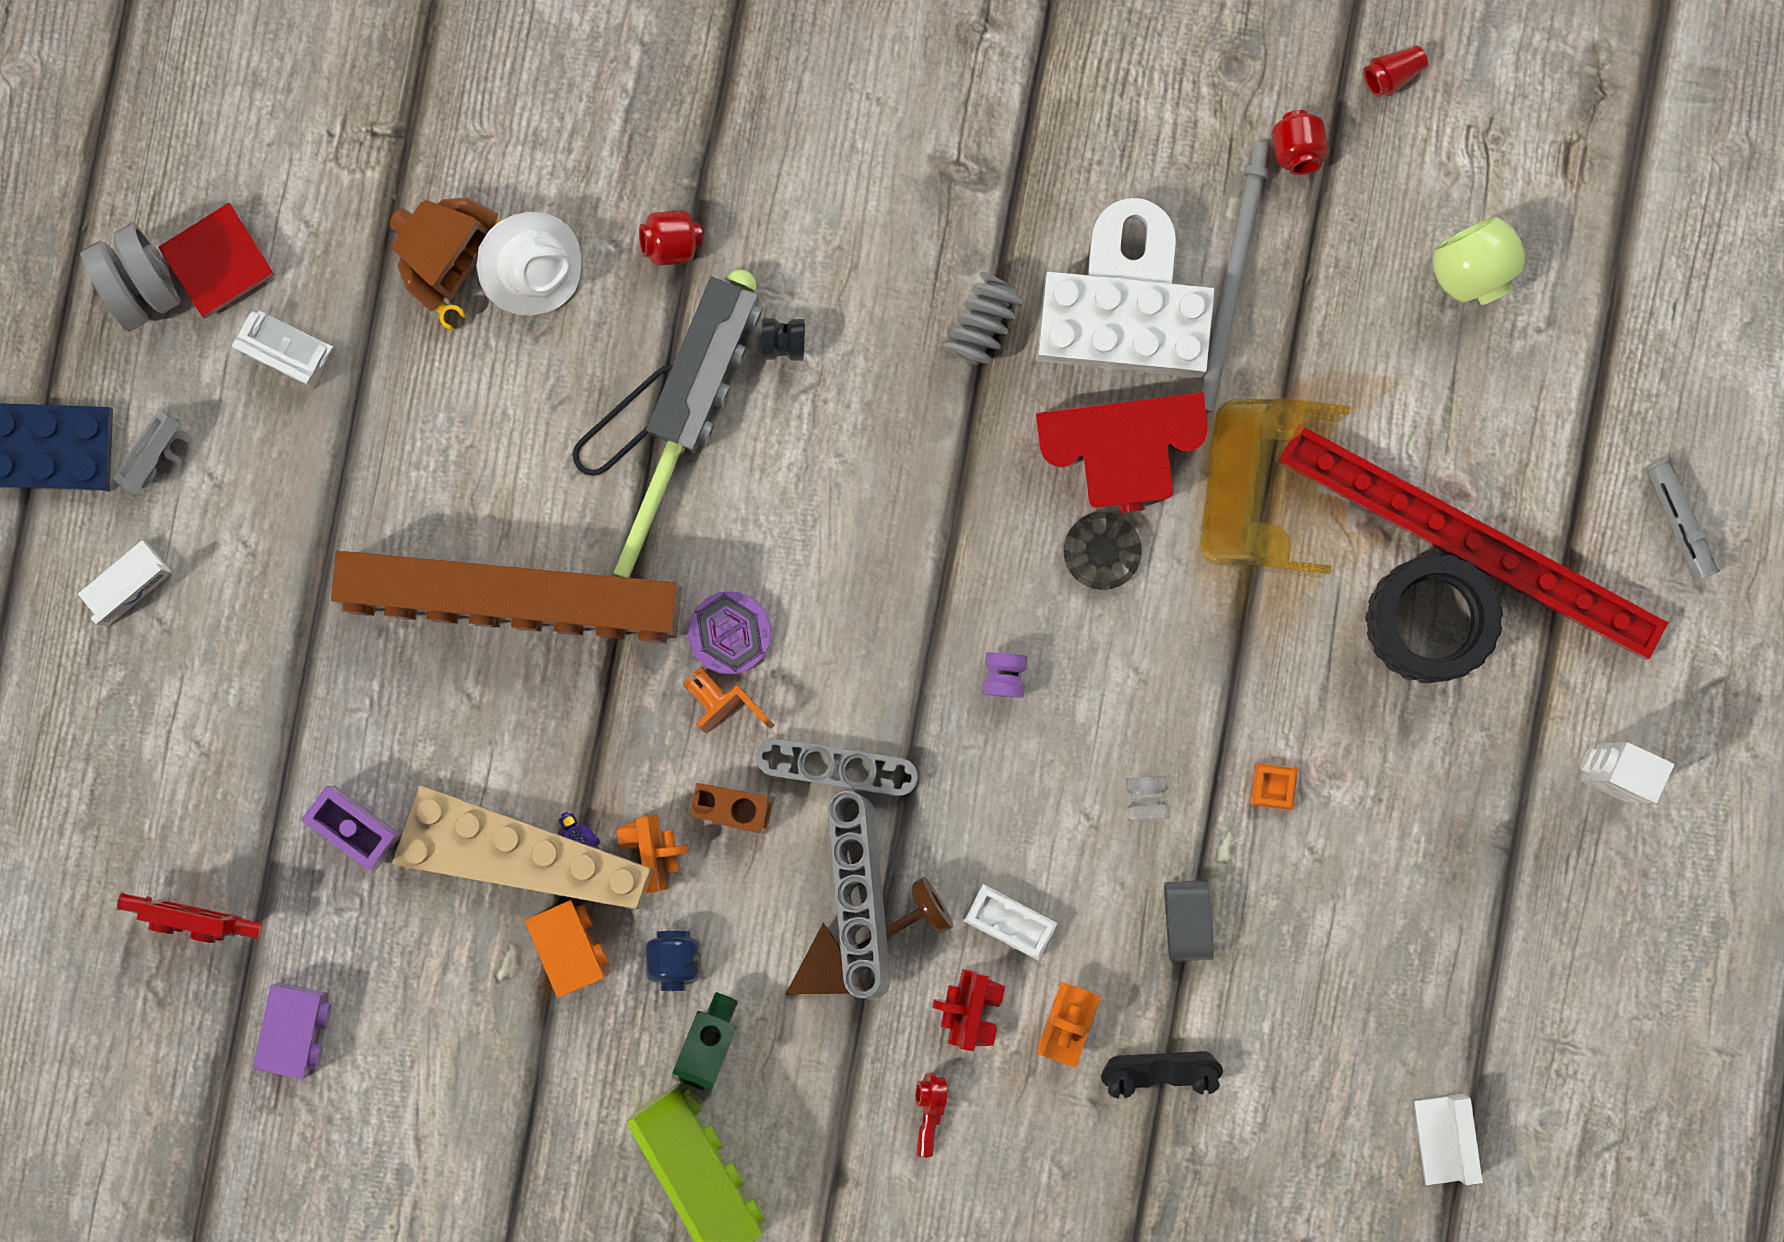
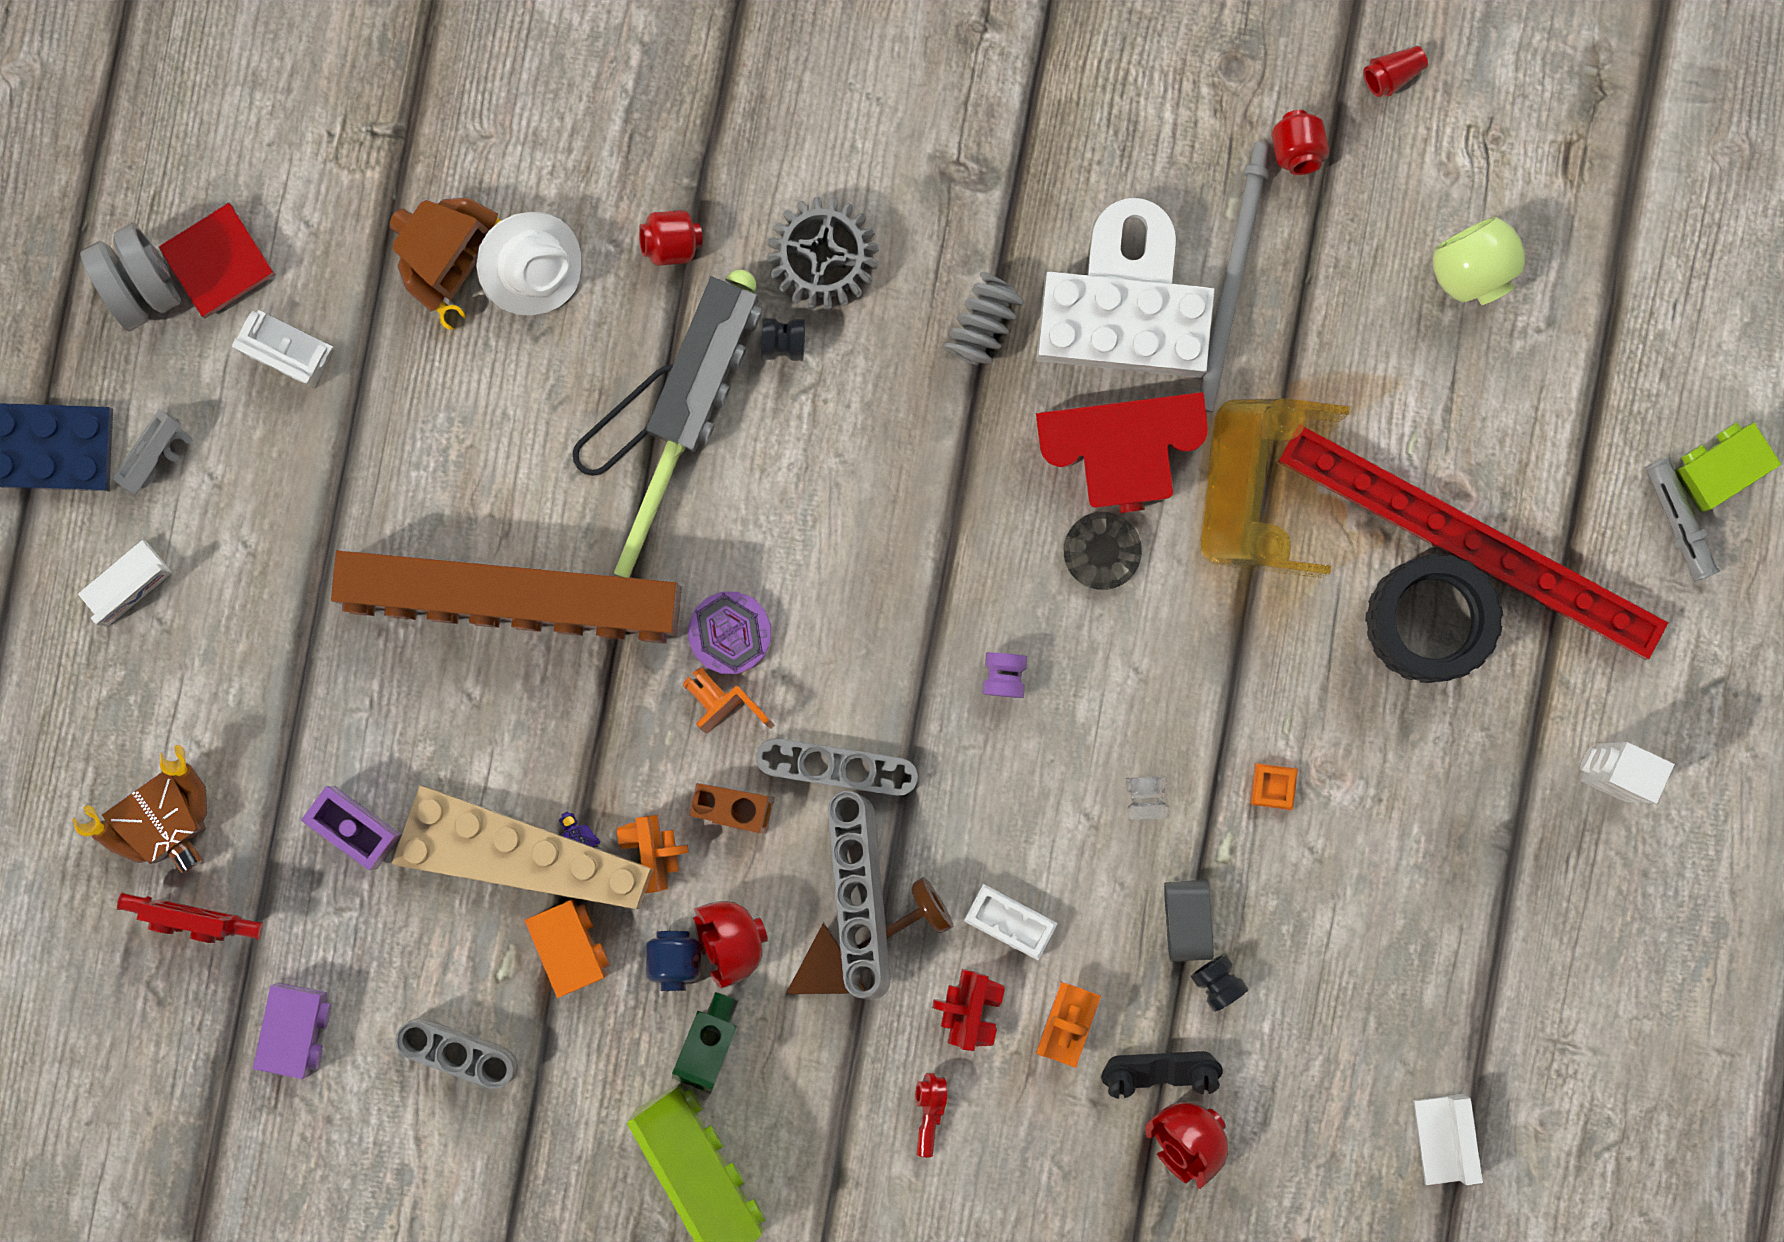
(155, 818): none -> dark orange torso
(436, 1056): none -> light grey beam
(729, 940): none -> red cylinder
(804, 248): none -> light grey gear
(1191, 1141): none -> red cylinder
(1221, 986): none -> black wheel
(1727, 466): none -> lime brick

